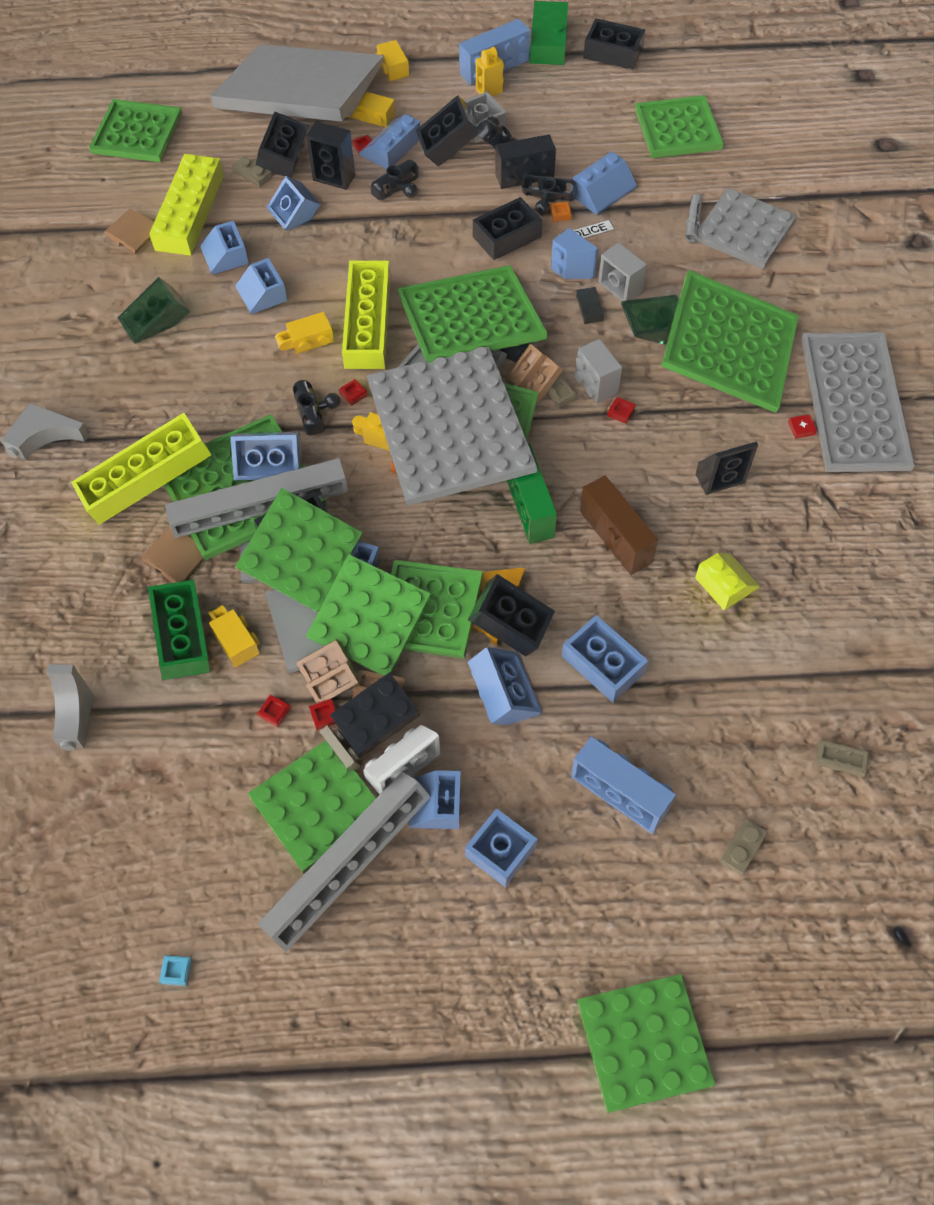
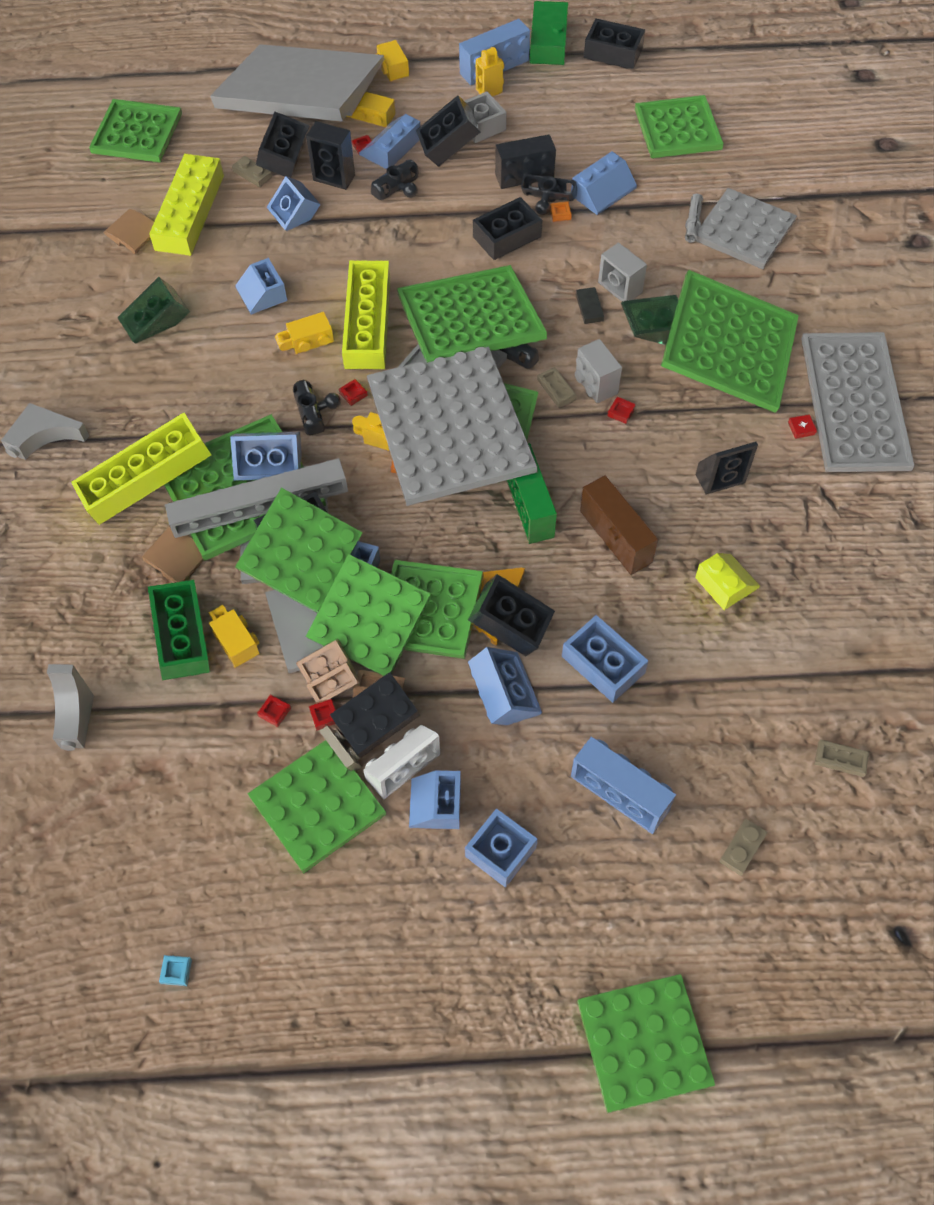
(224, 248): medium blue slope -> none
(344, 861): light grey brick -> none
(496, 134): black piece -> none
(535, 372): medium nougat slope -> none
(573, 256): medium blue slope -> none
(594, 229): white sticker -> none

